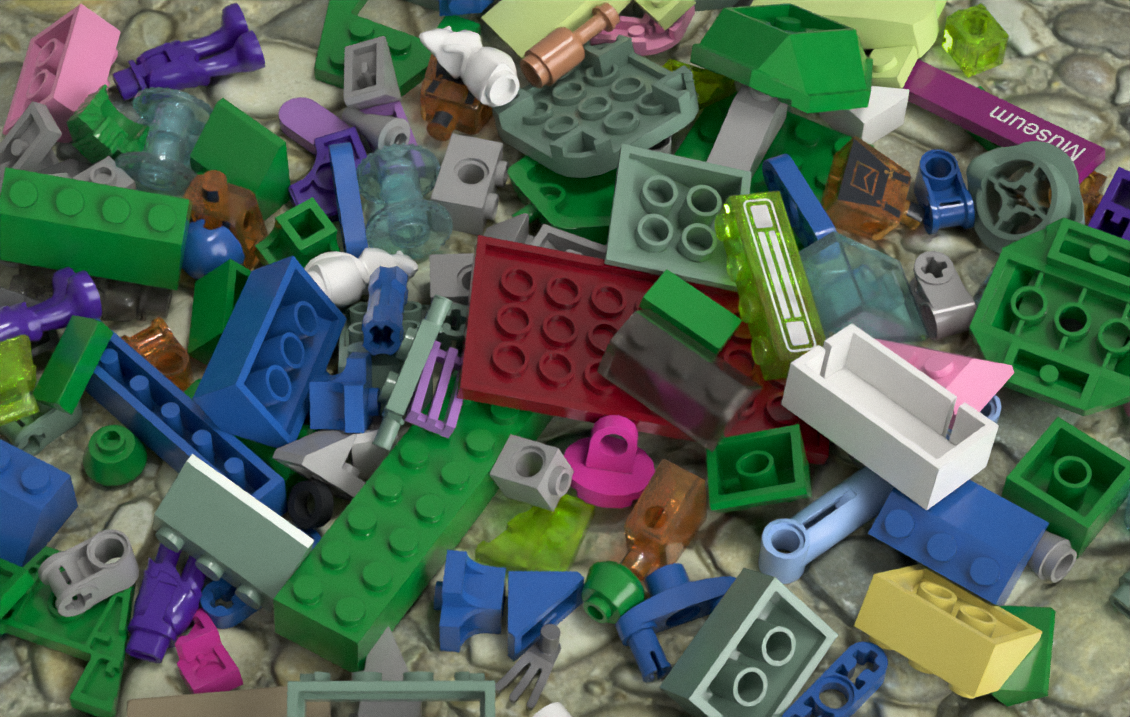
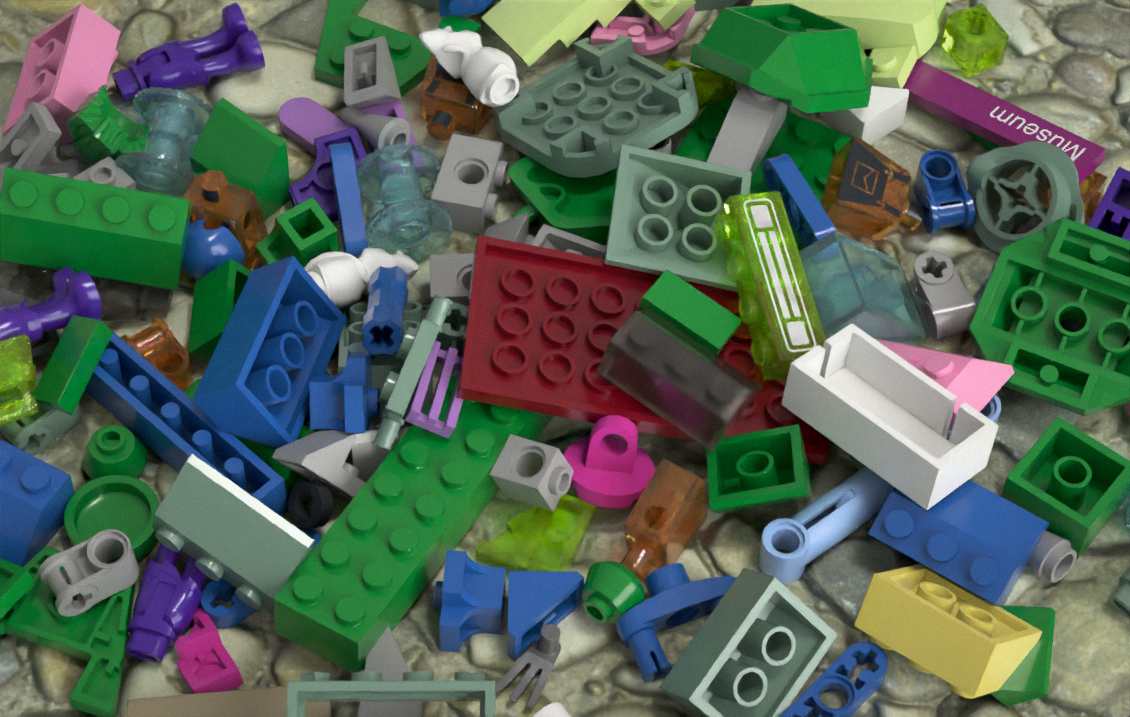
(113, 504): none -> green piece
(564, 49): nougat piece -> none

